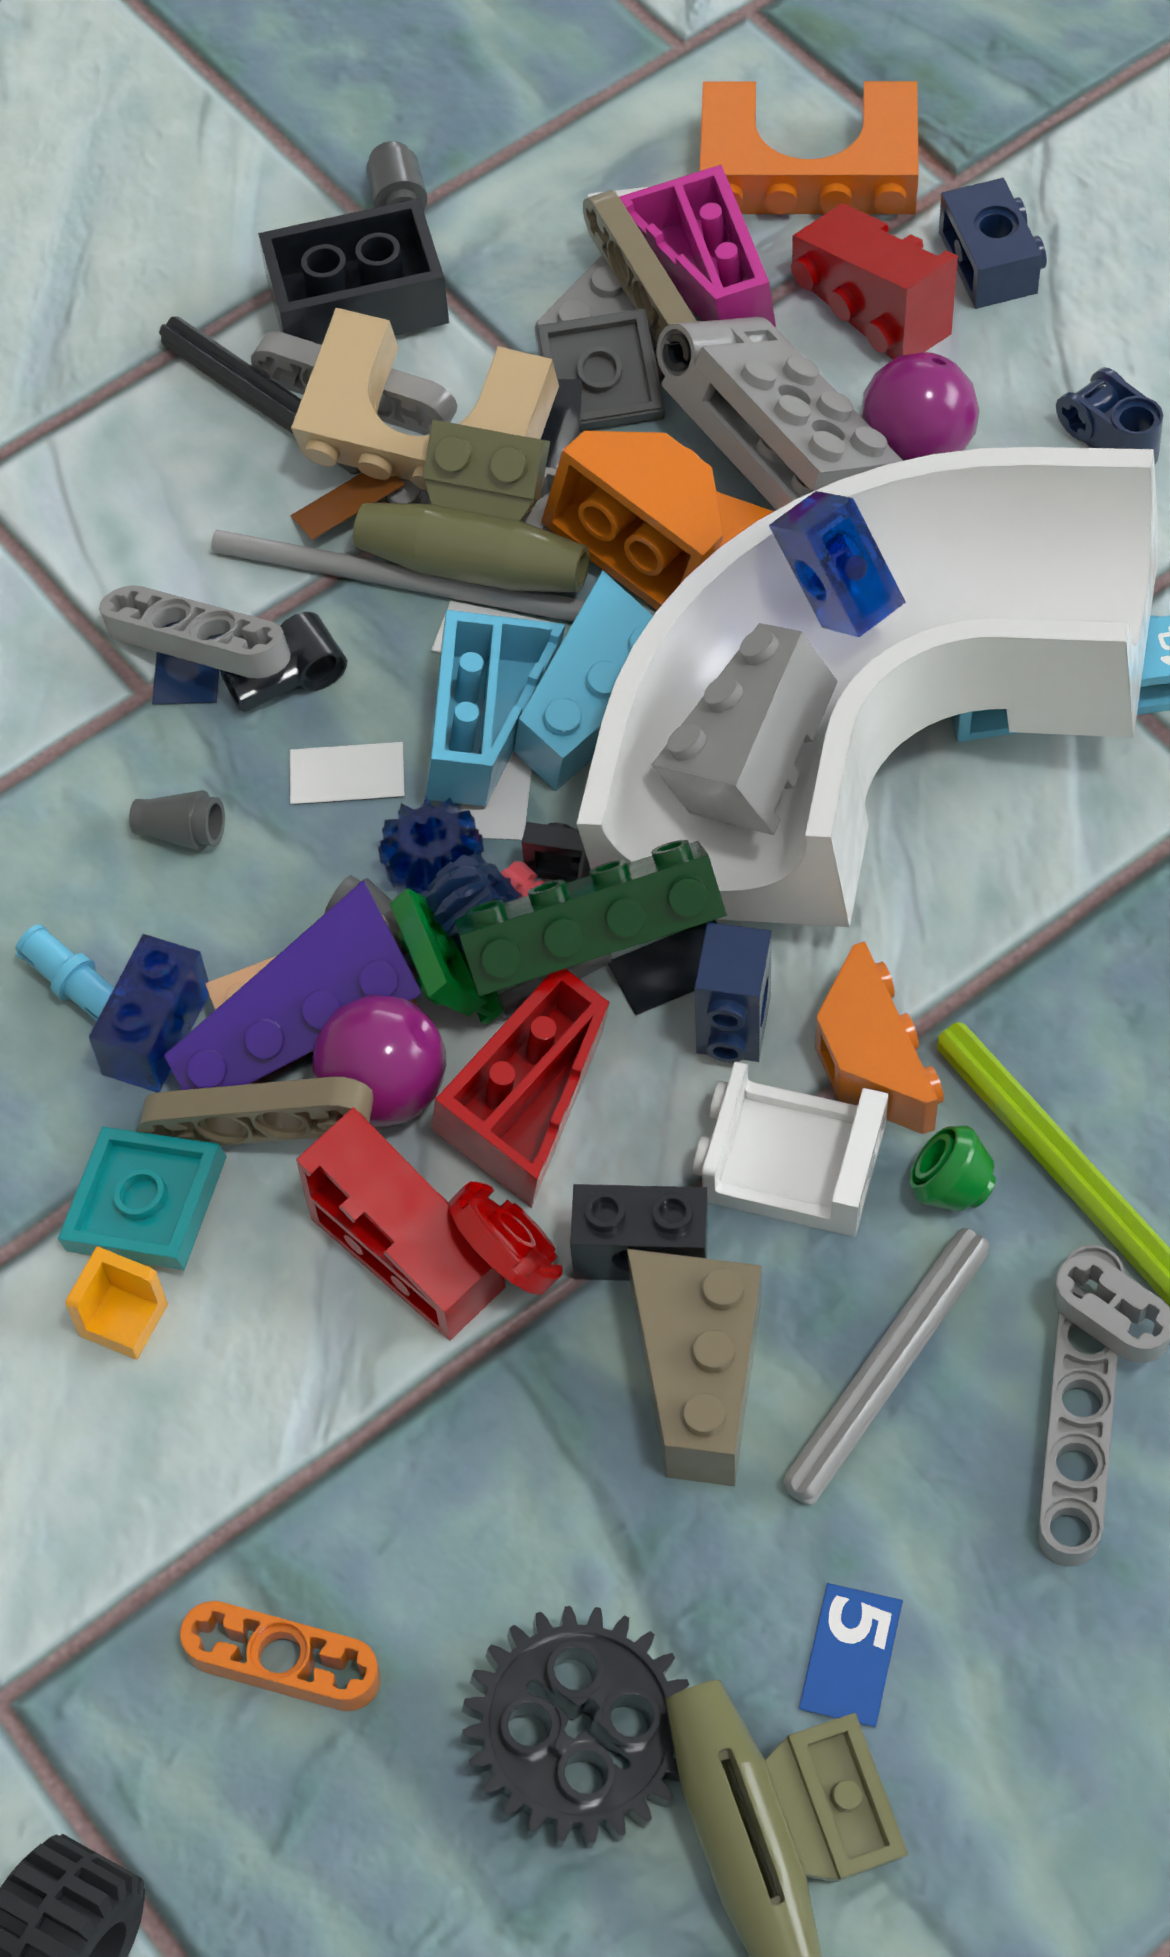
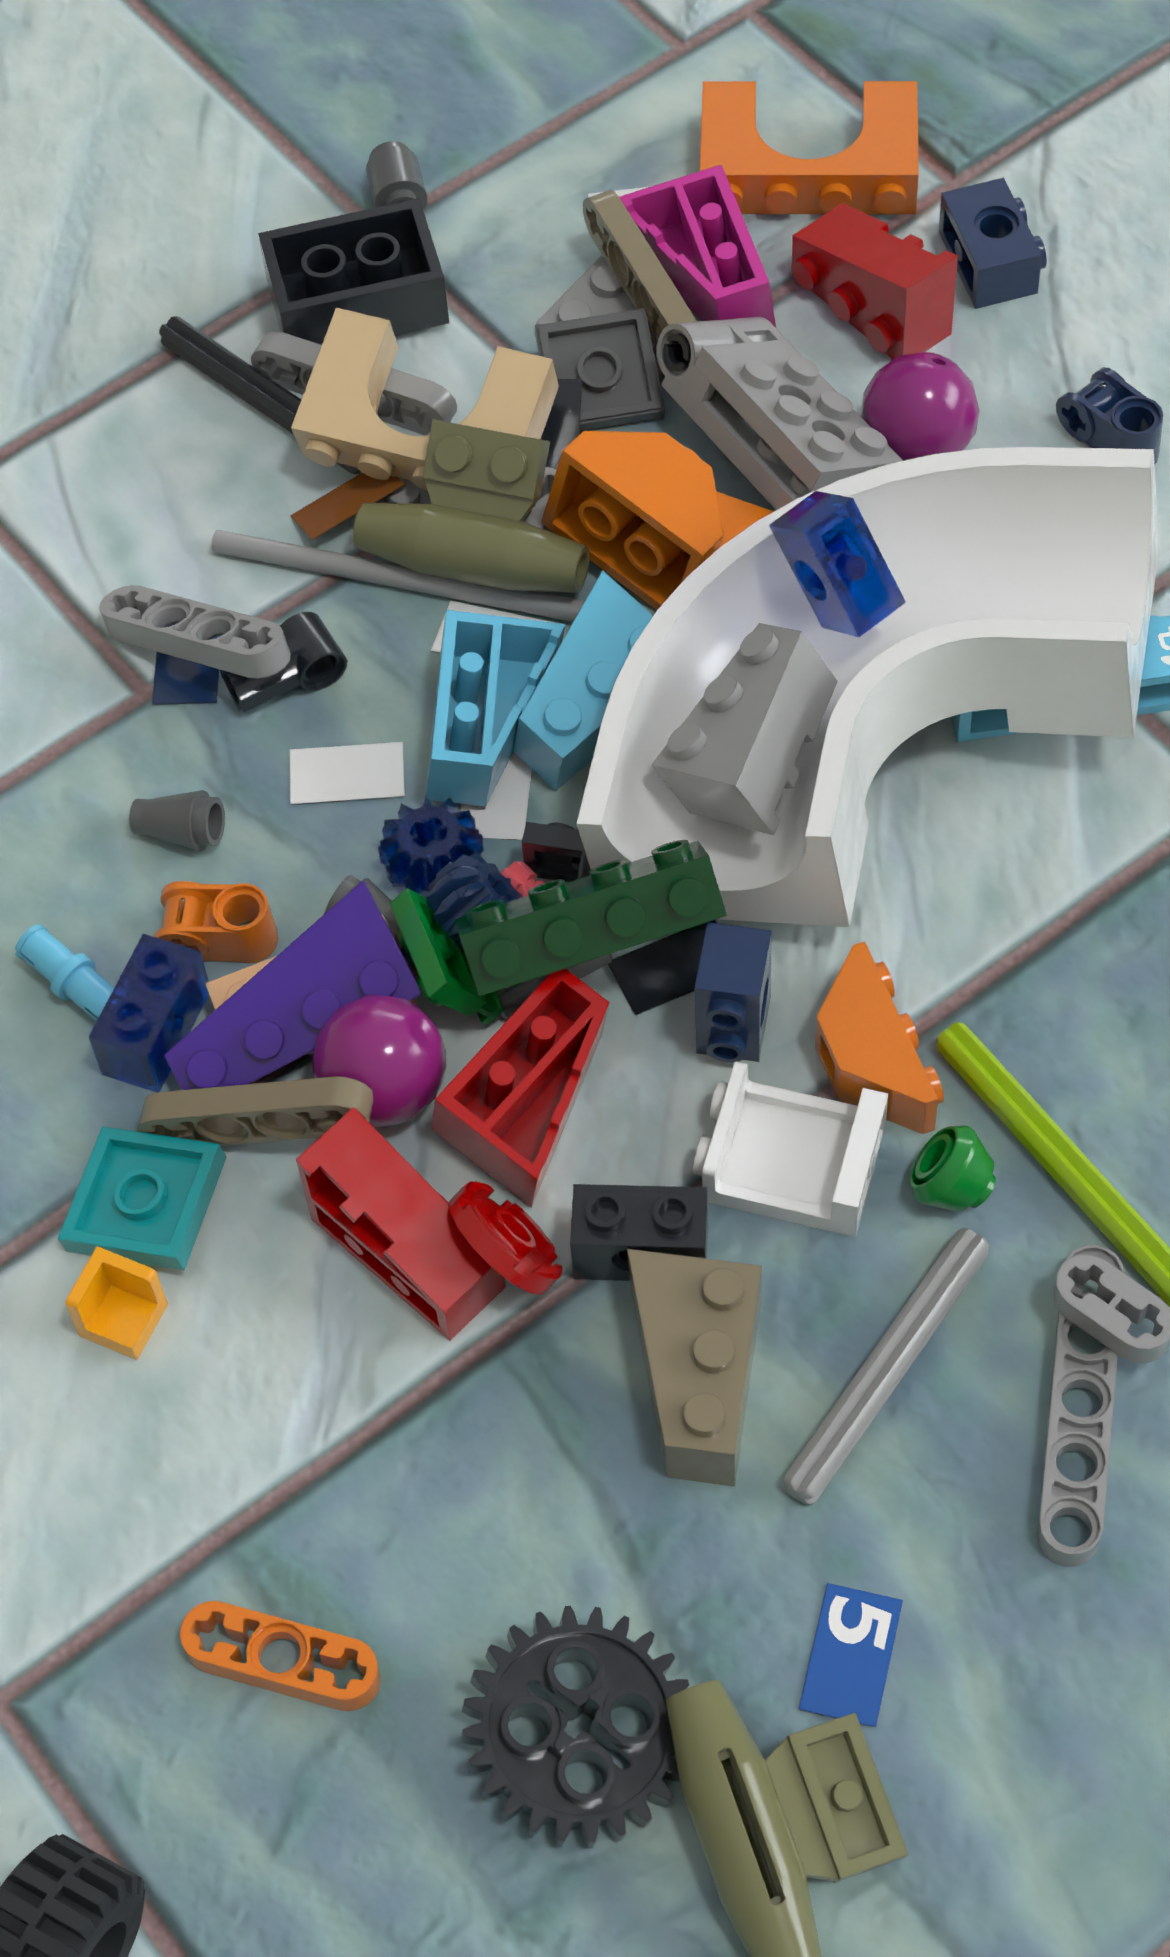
(212, 919): none -> orange piece

